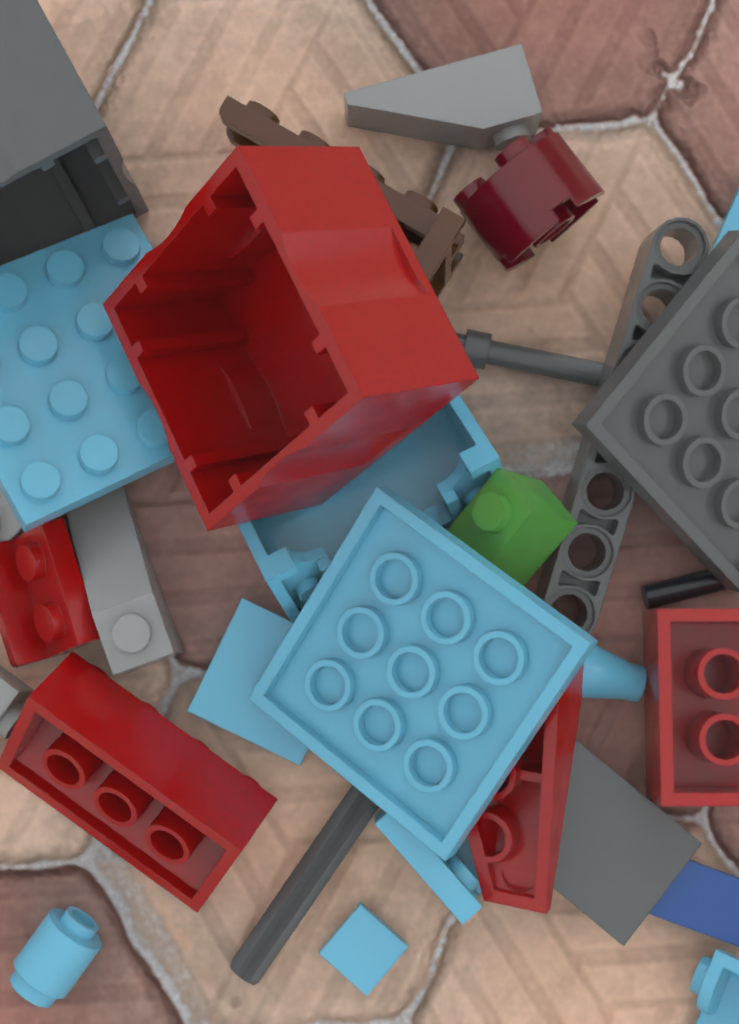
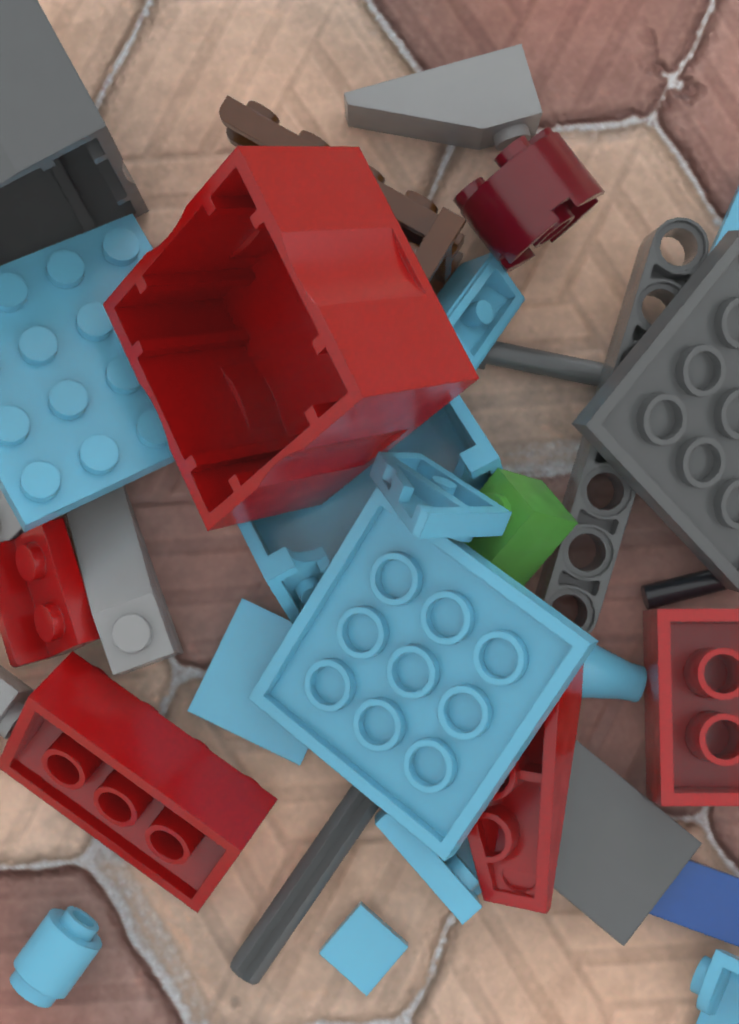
(435, 500): none -> medium azure wing
(480, 304): none -> medium azure slope

